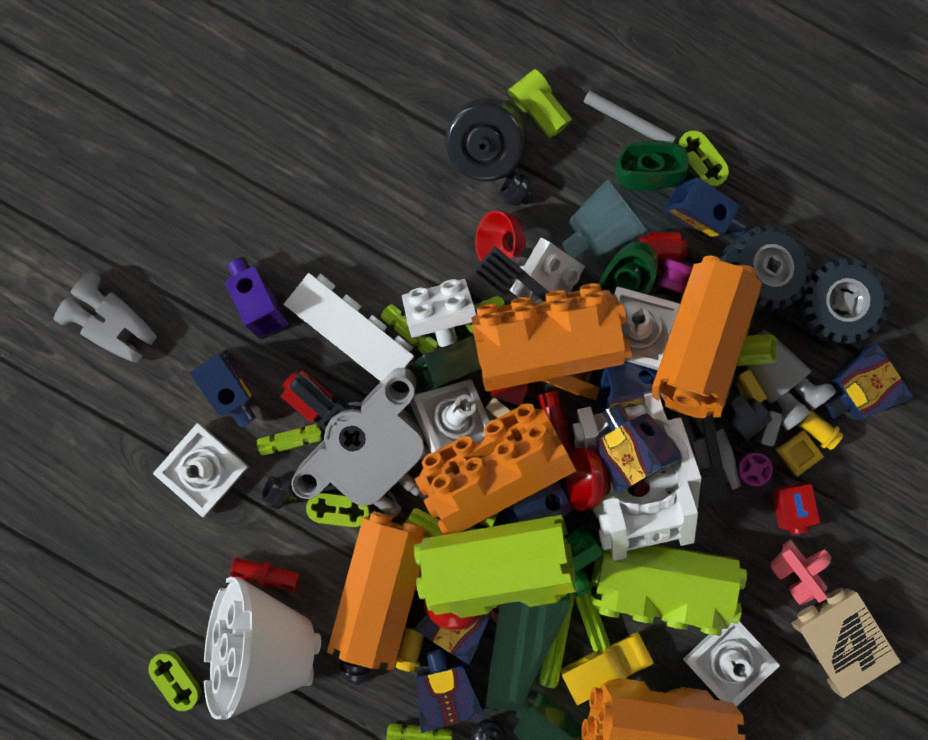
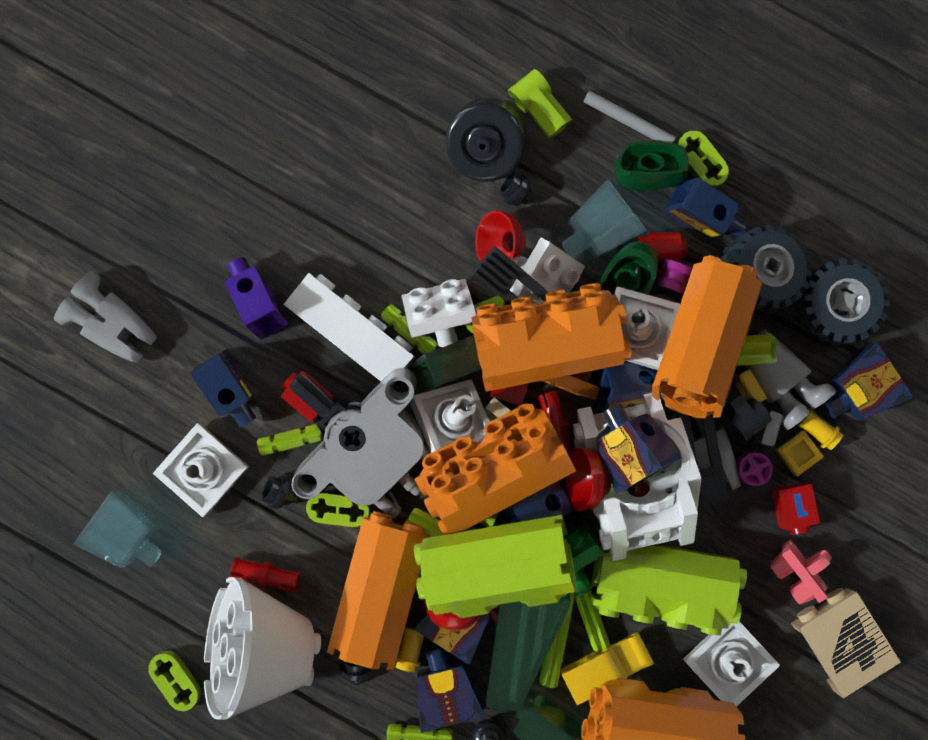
(120, 532): none -> clear light blue torso

